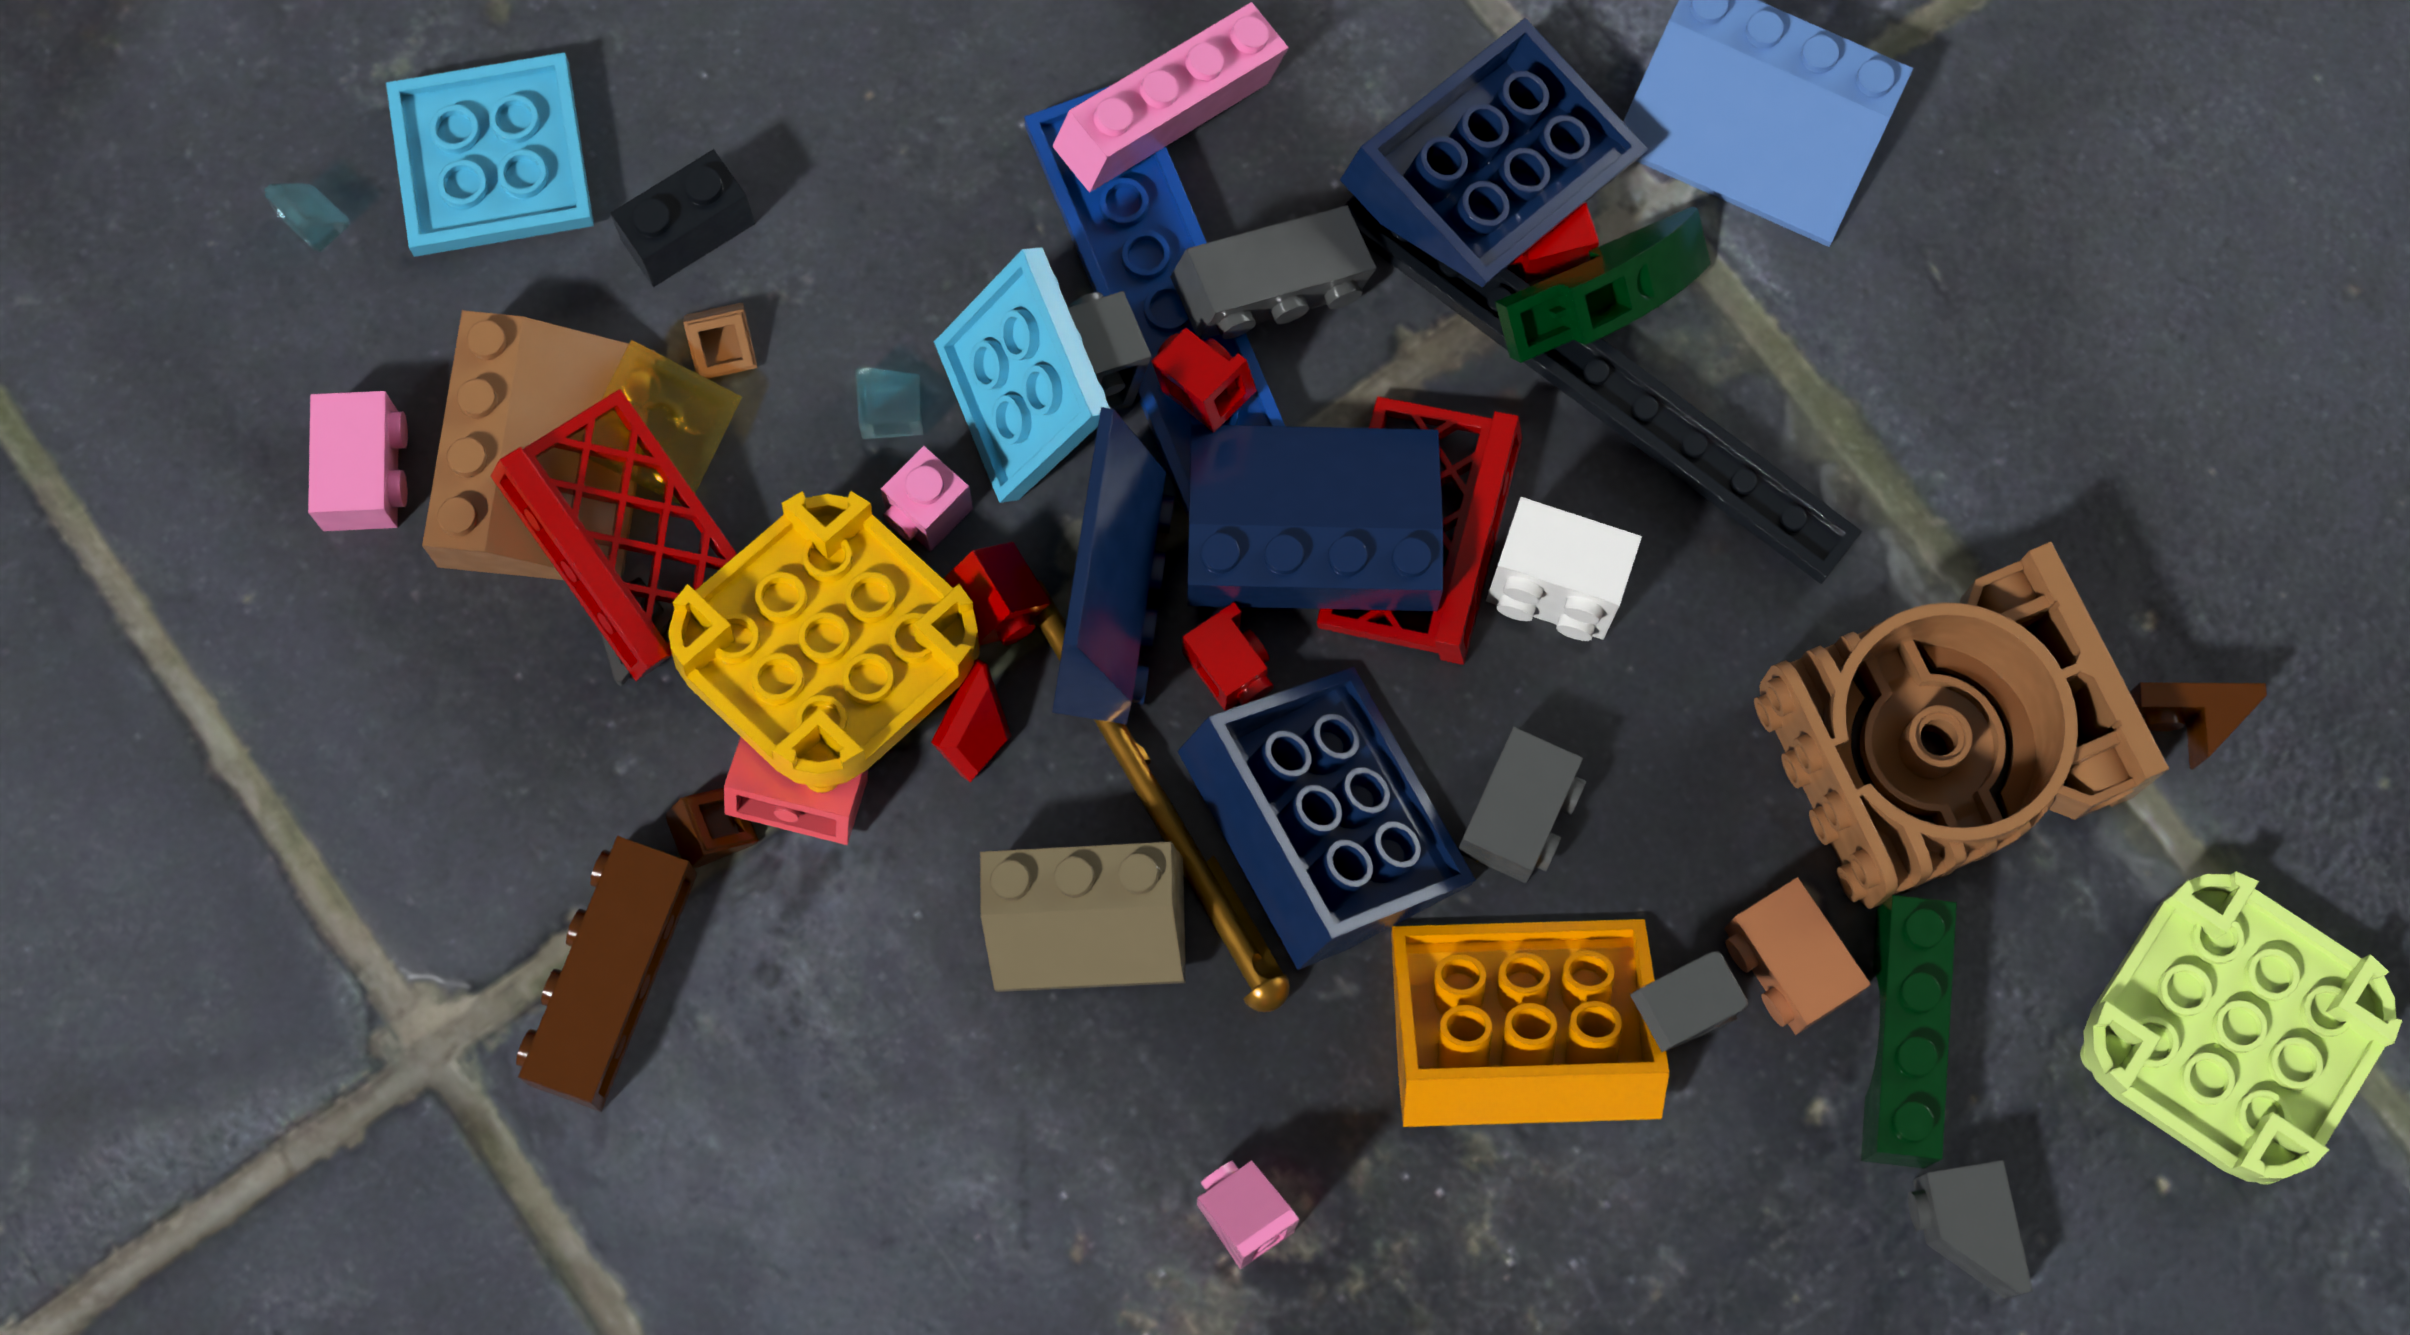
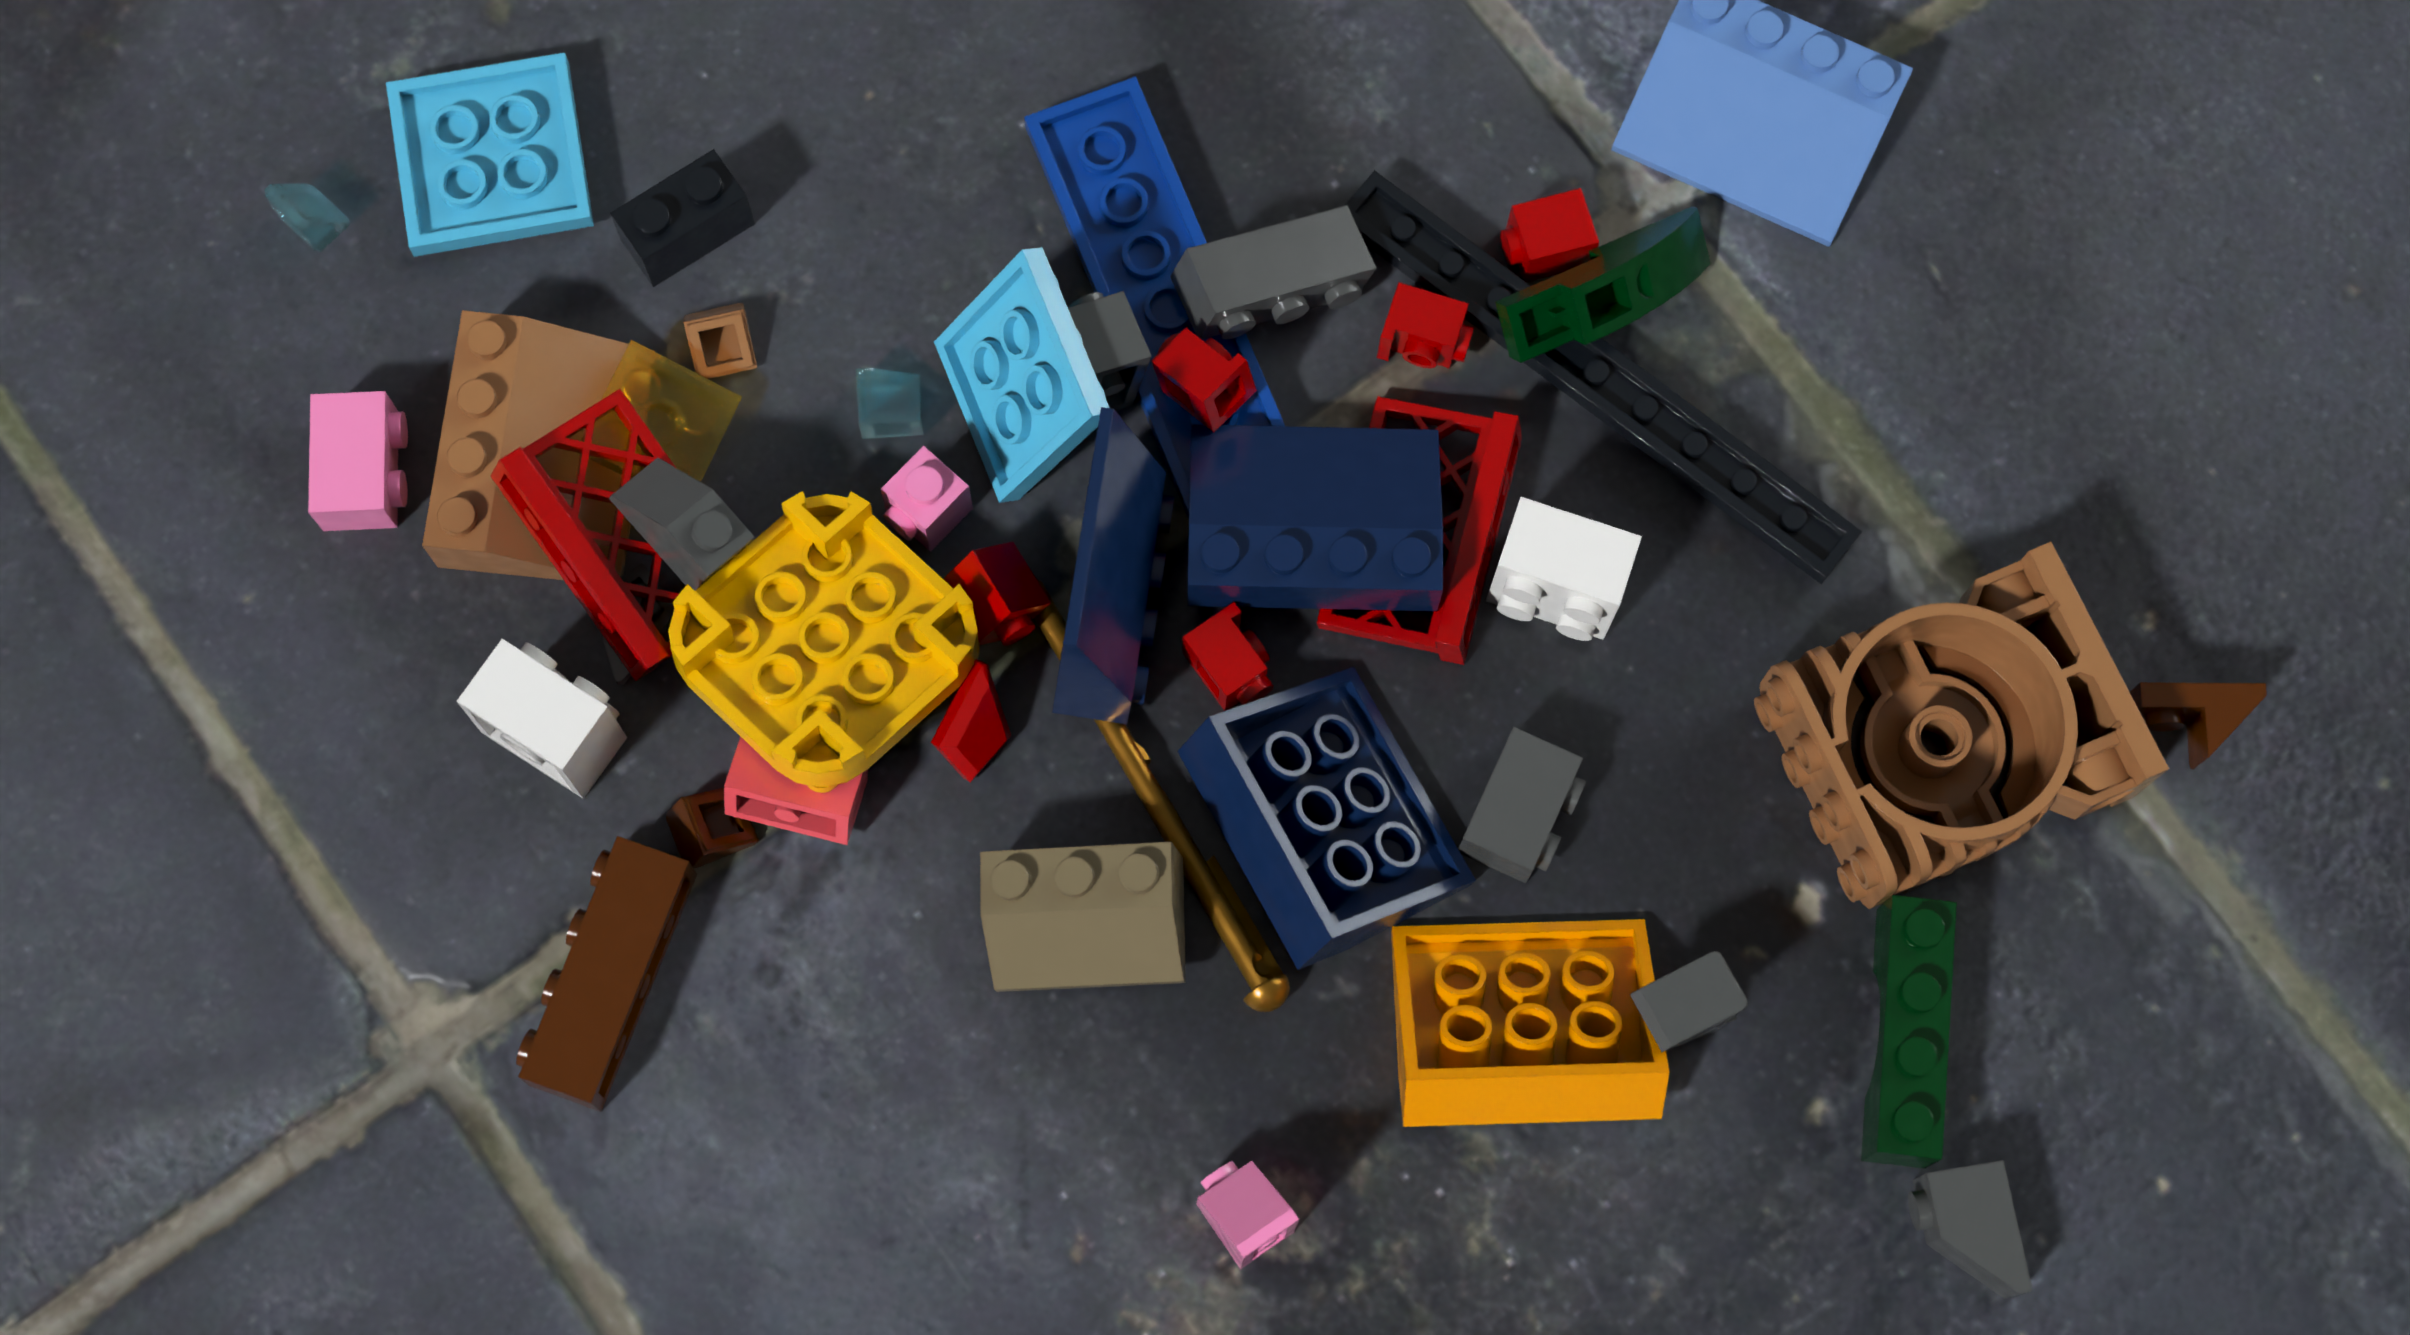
(543, 716): none -> white brick
(682, 521): none -> dark grey slope
(1169, 97): bright pink brick -> none
(1425, 328): none -> red brick
(1493, 157): dark blue slope -> none
(1794, 957): nougat brick -> none
(2239, 1028): yellowish green plate -> none

